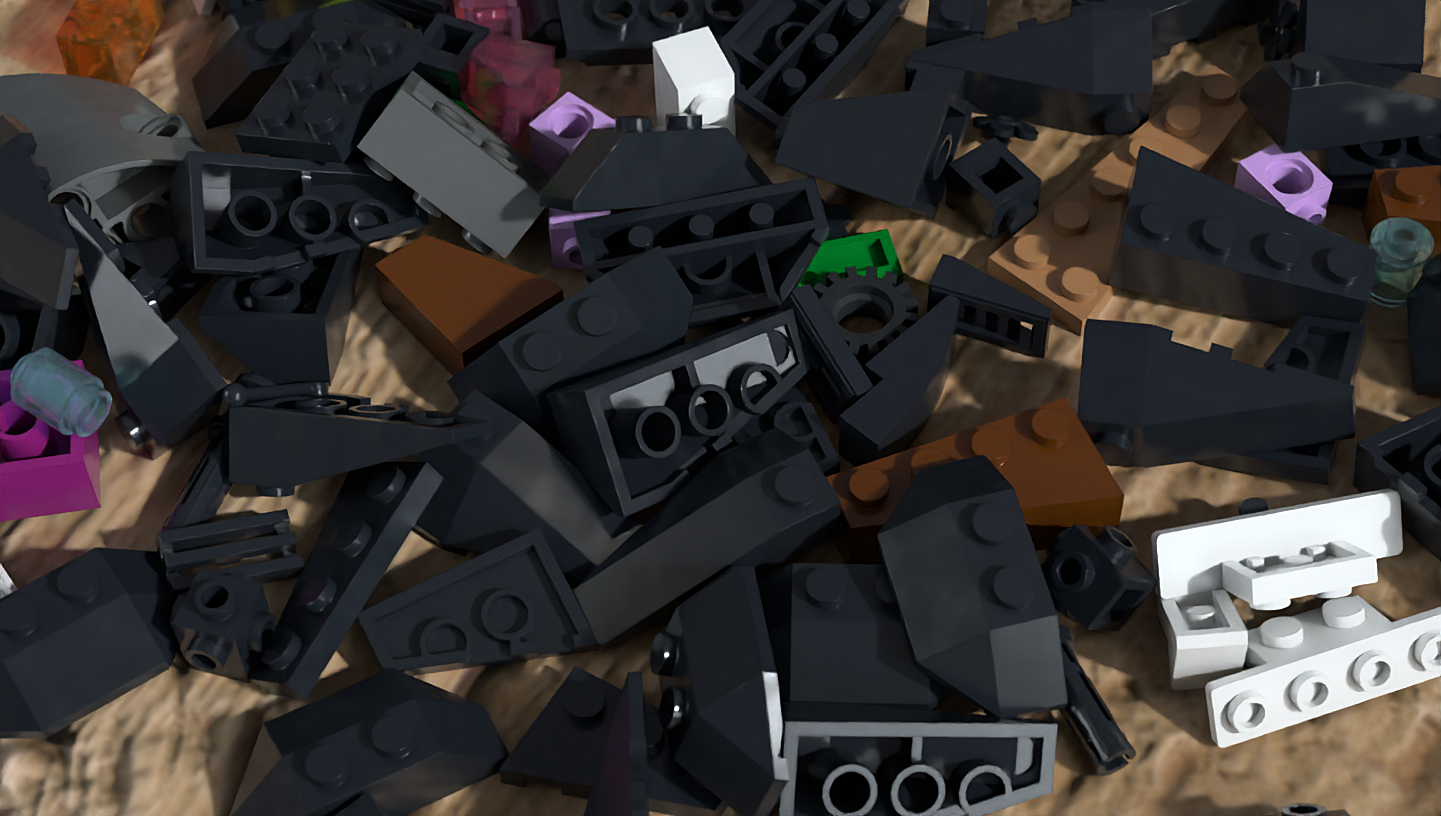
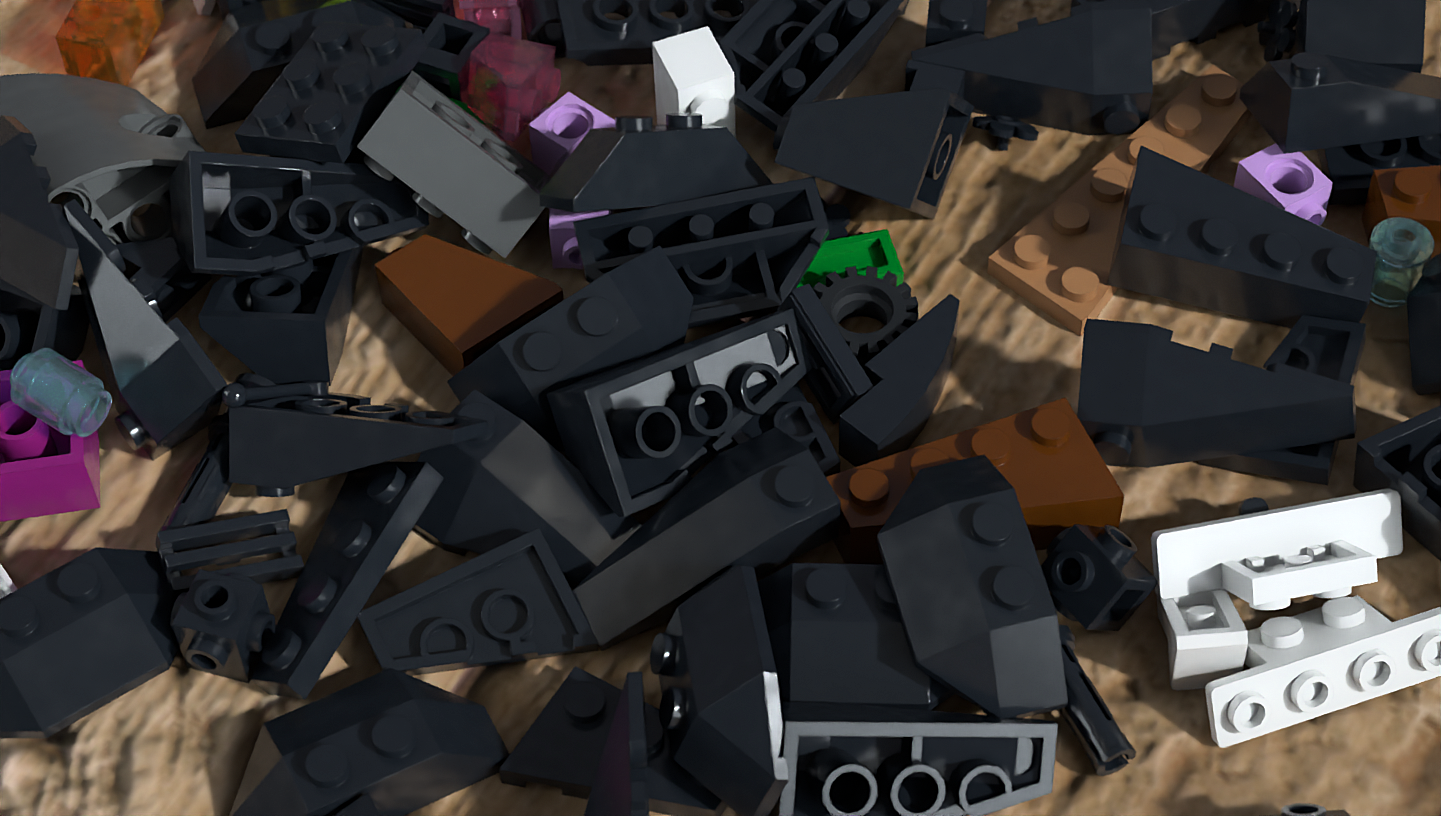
(991, 308): black slope -> none
(993, 189): black brick -> none

